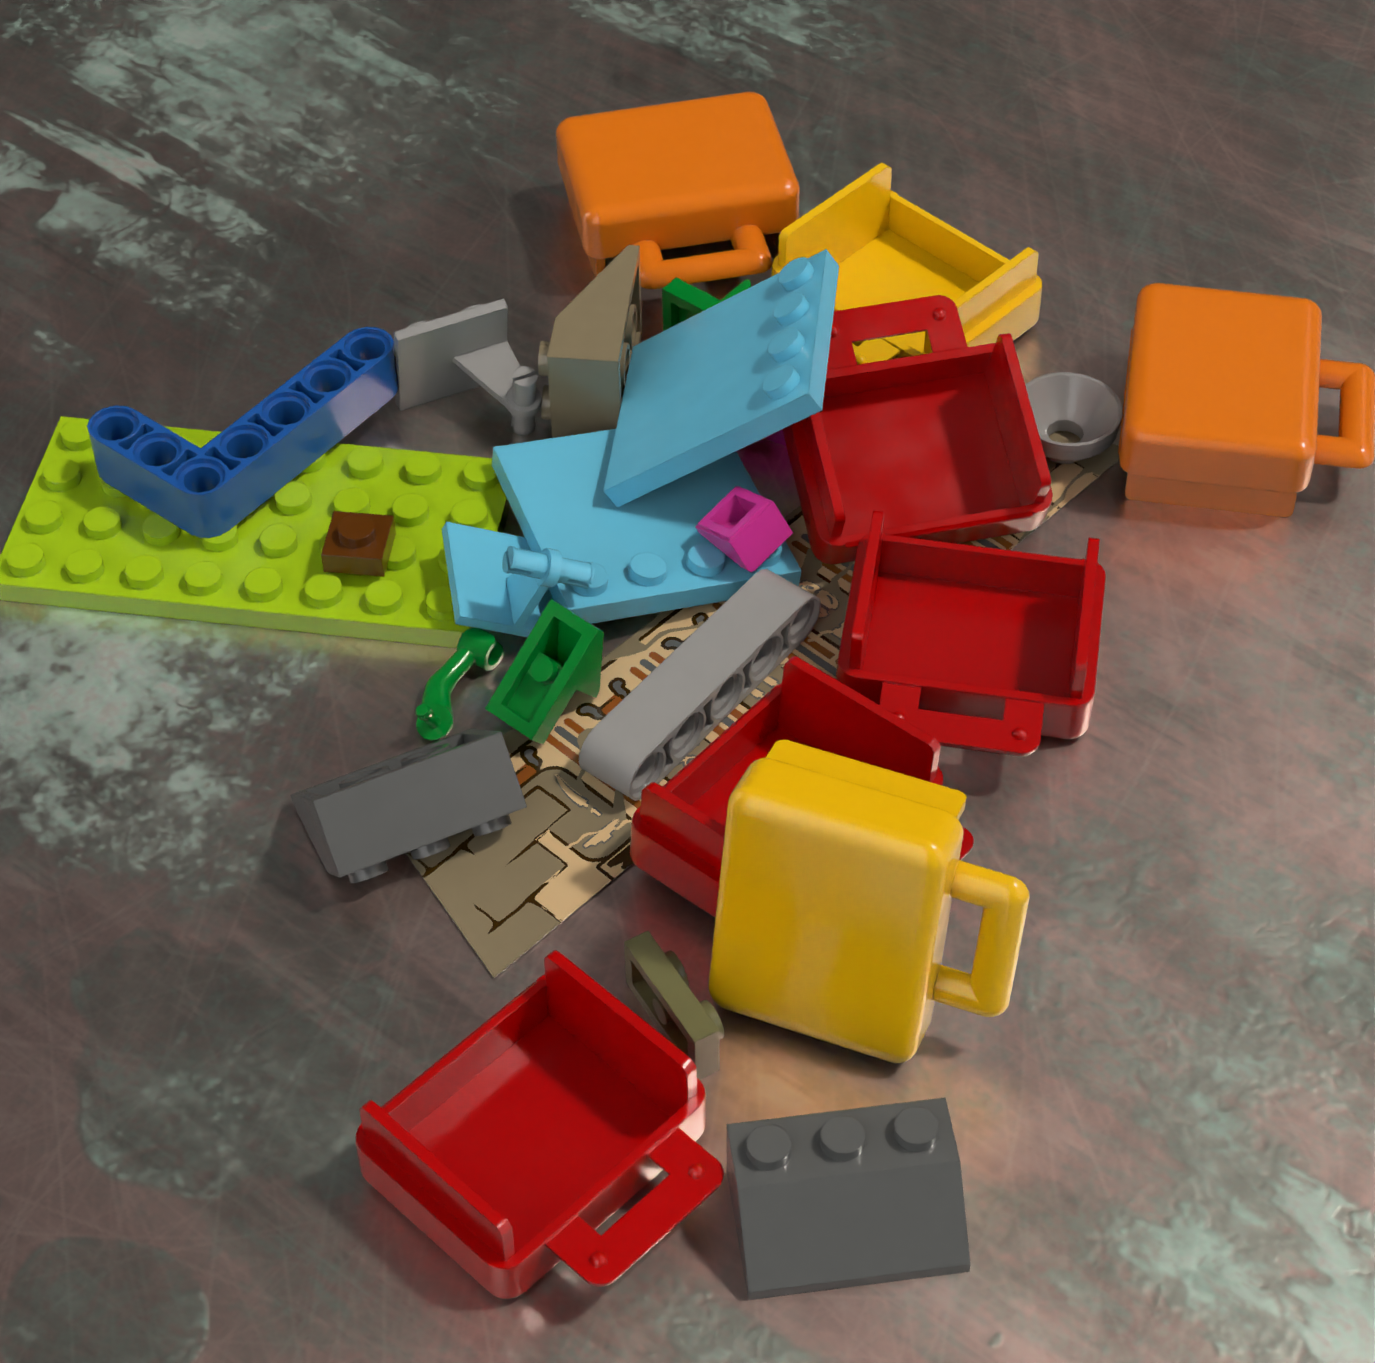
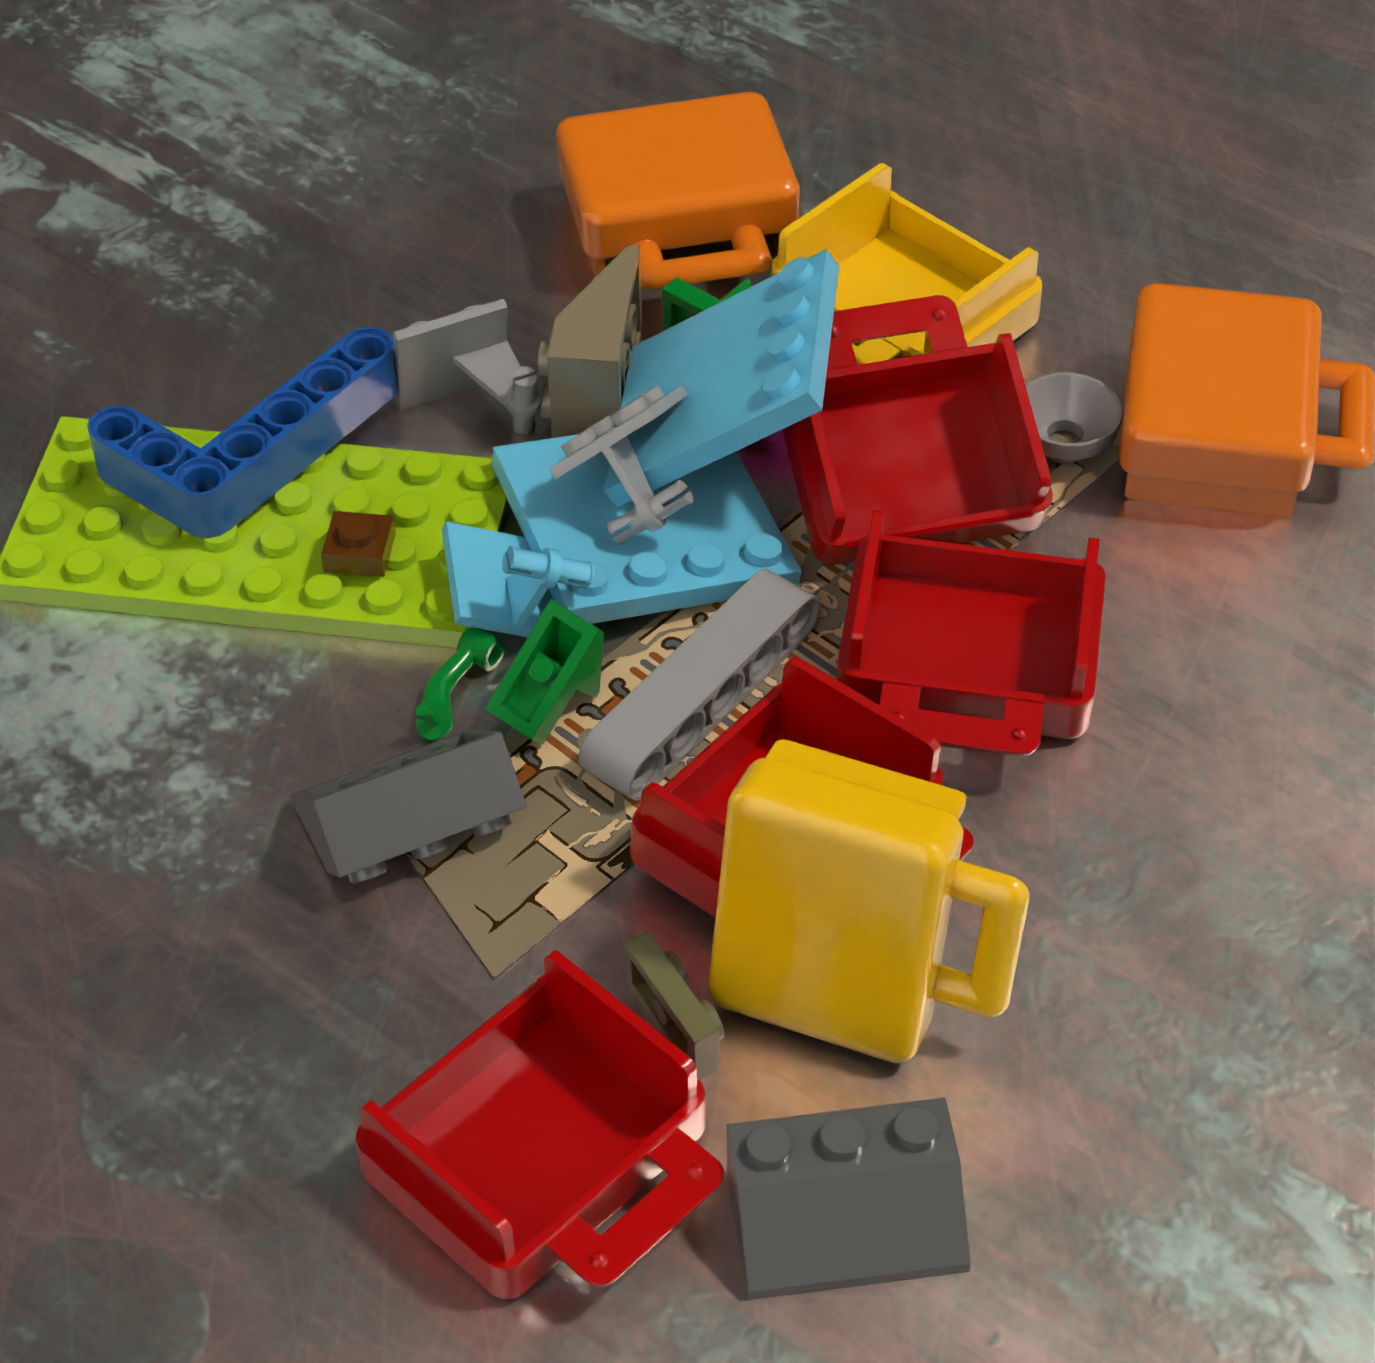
(612, 440): none -> light grey plate
(745, 527): dark pink slope -> none

